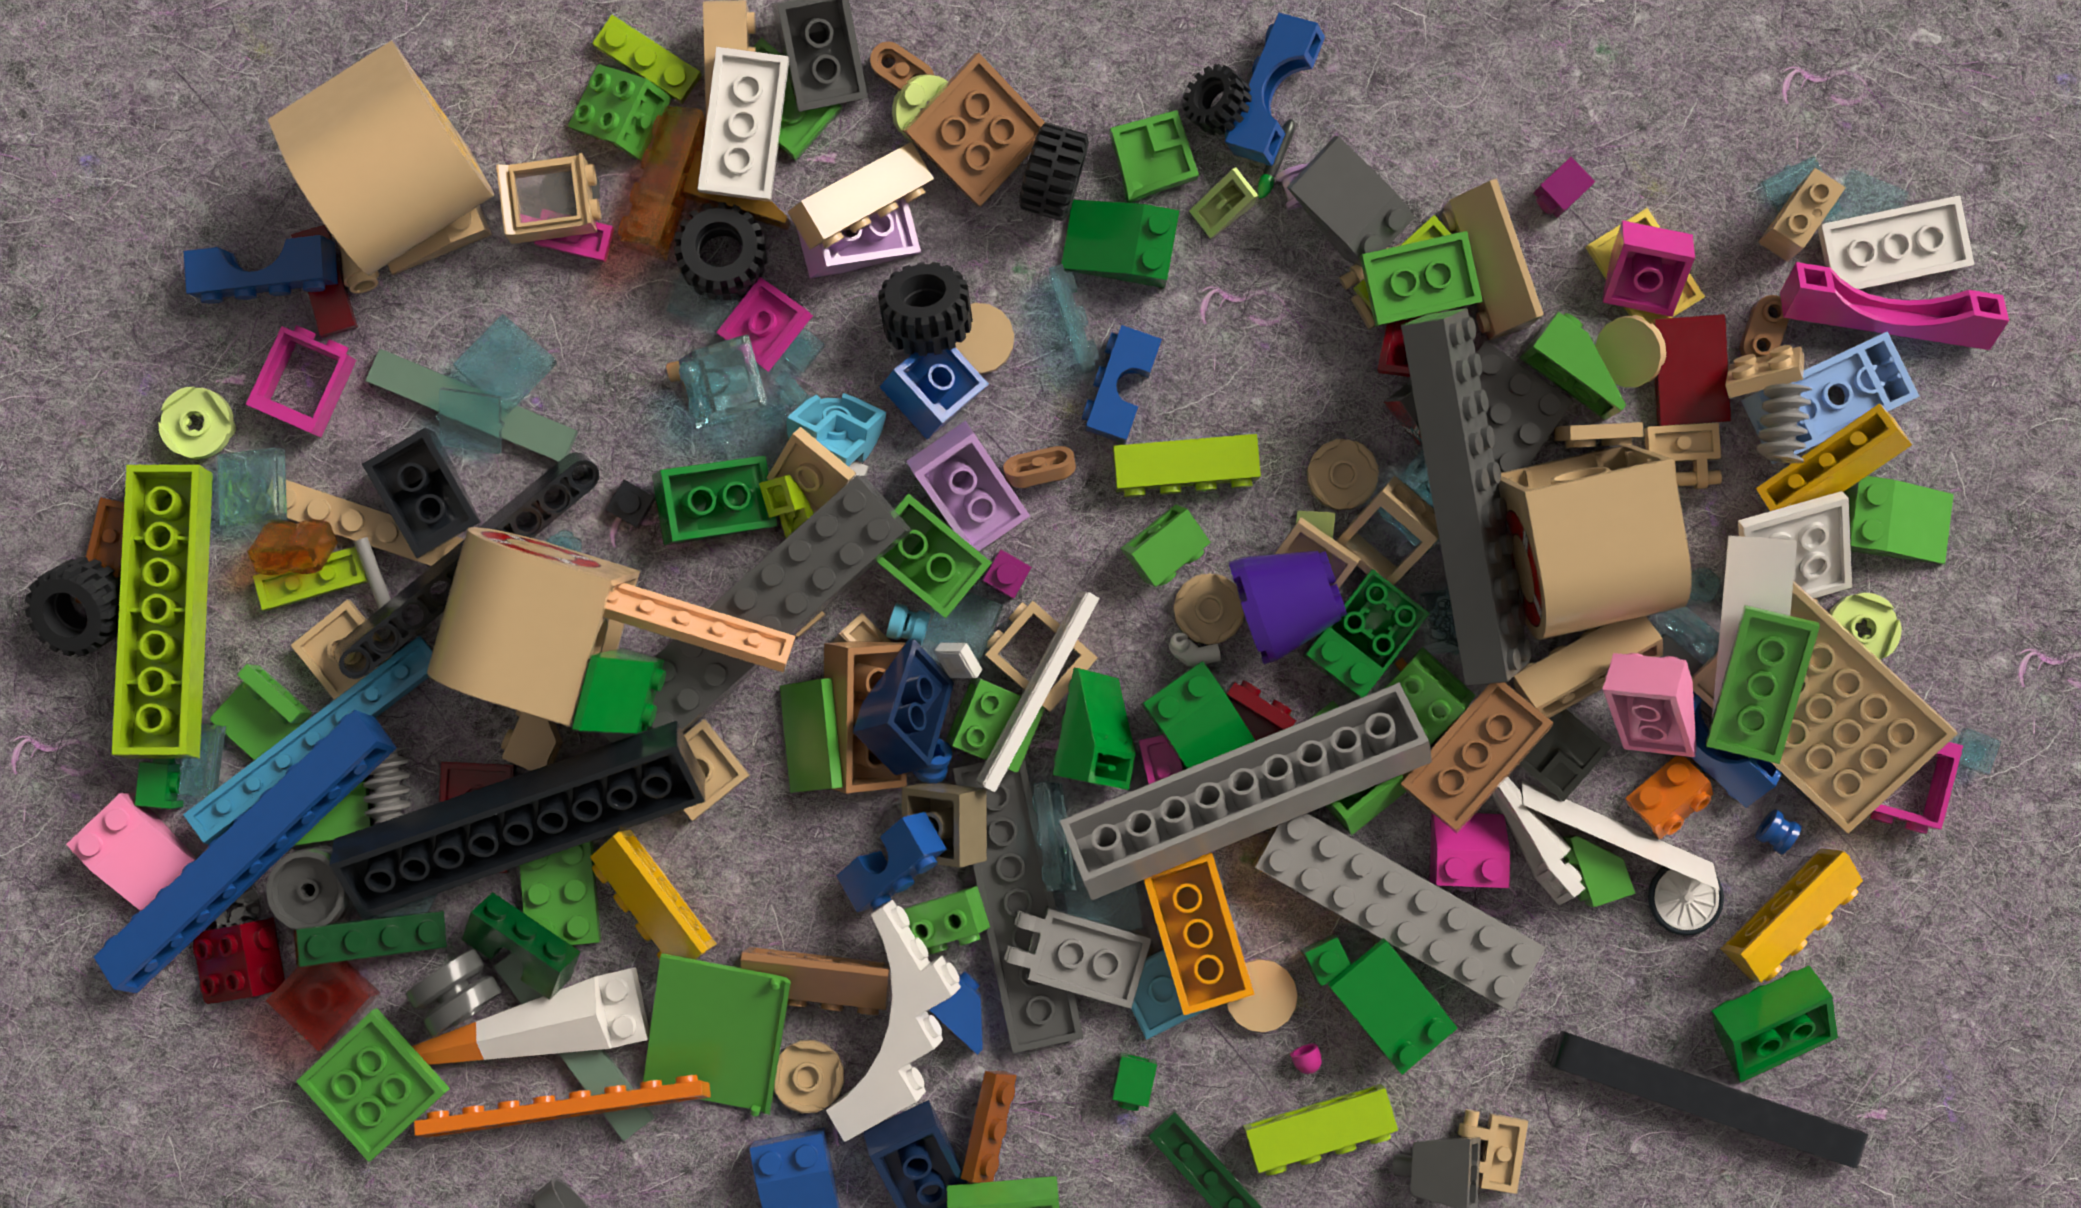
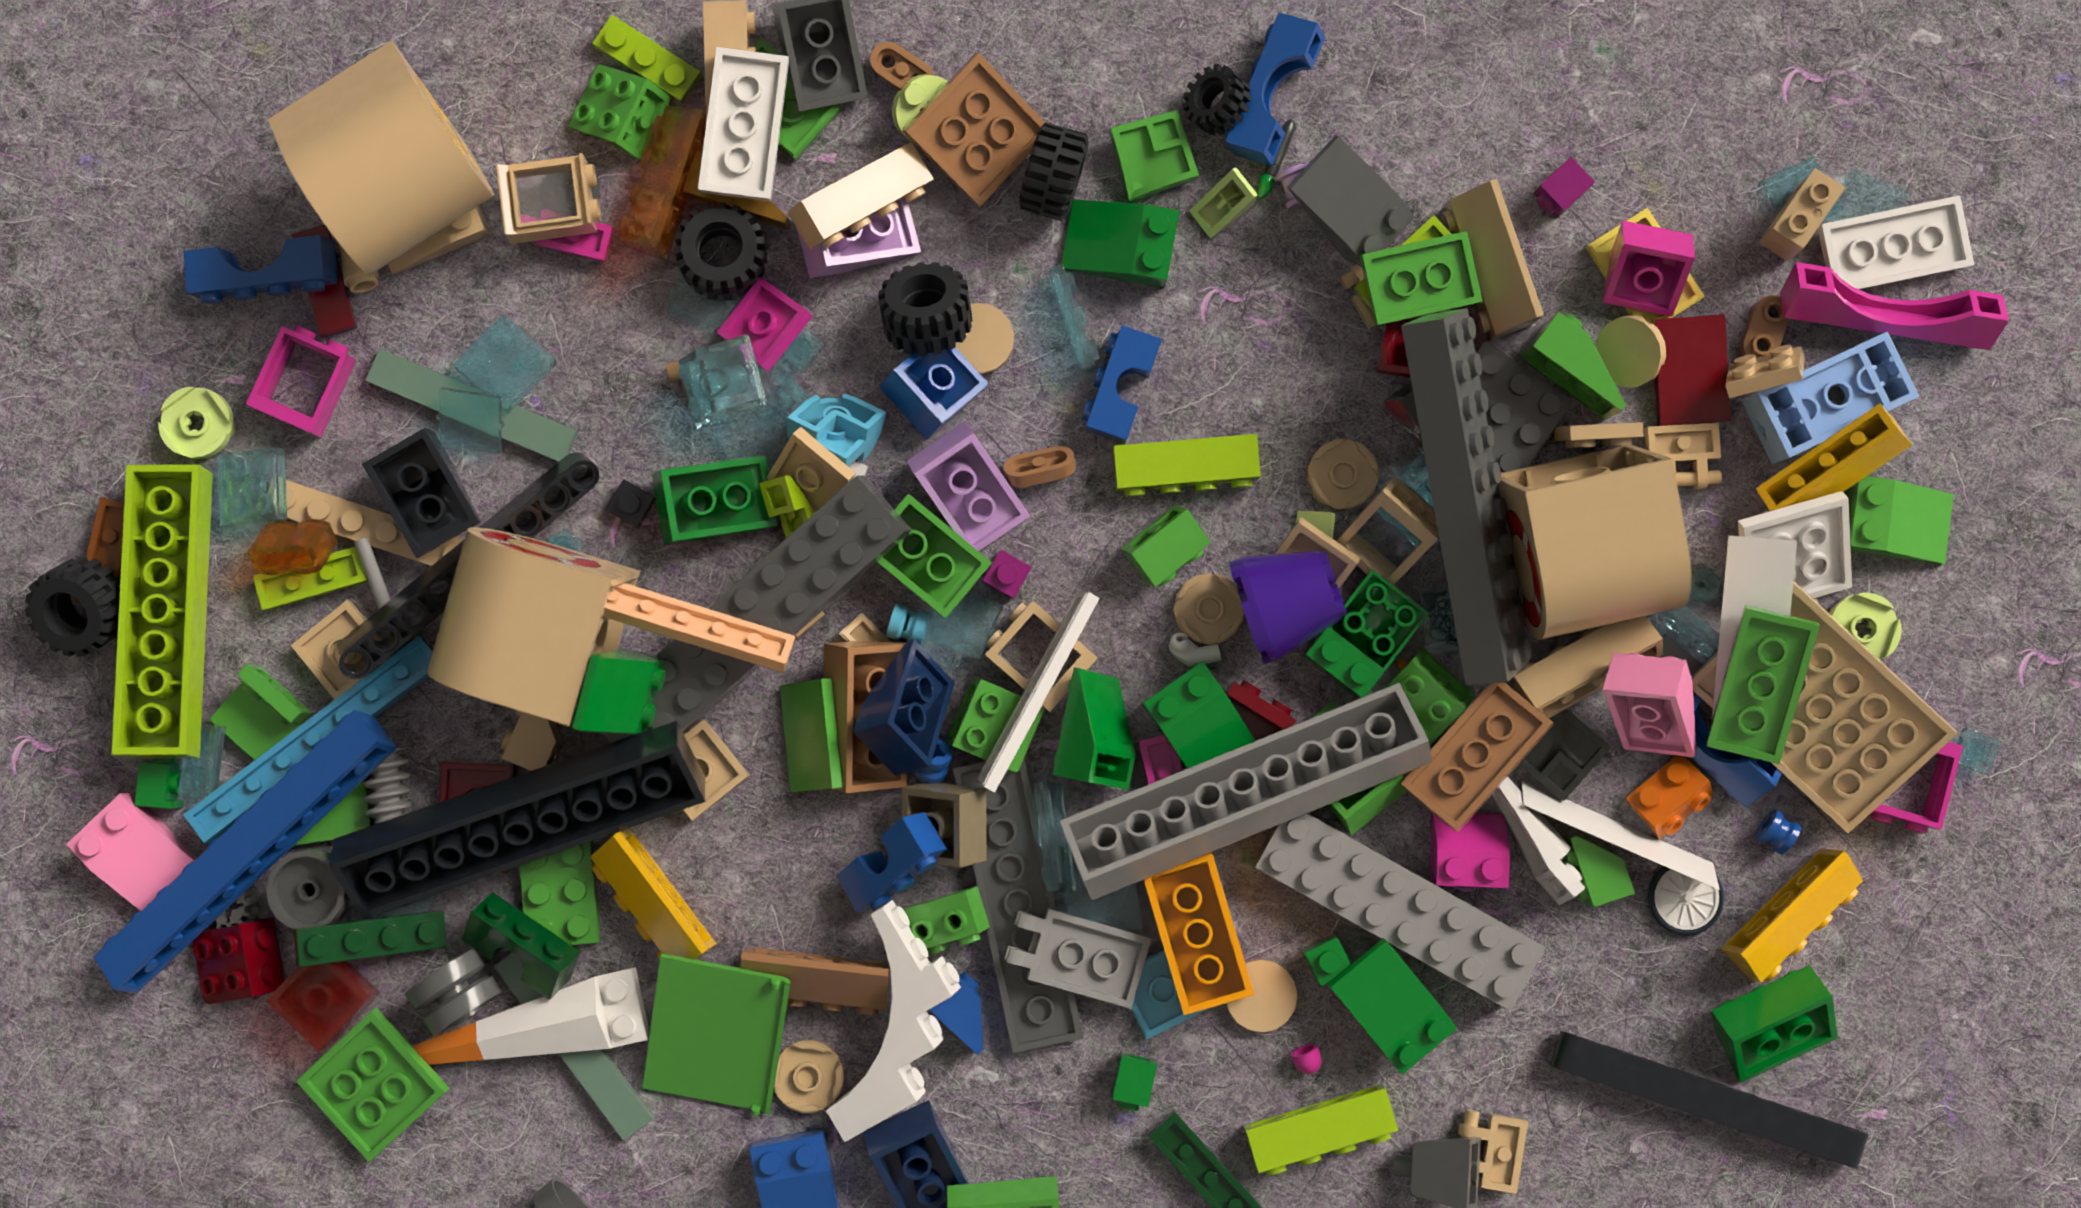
(546, 1108): orange plate -> none
(958, 660): white tile -> none
(989, 1126): dark orange plate -> none
(1783, 422): light grey piece -> none

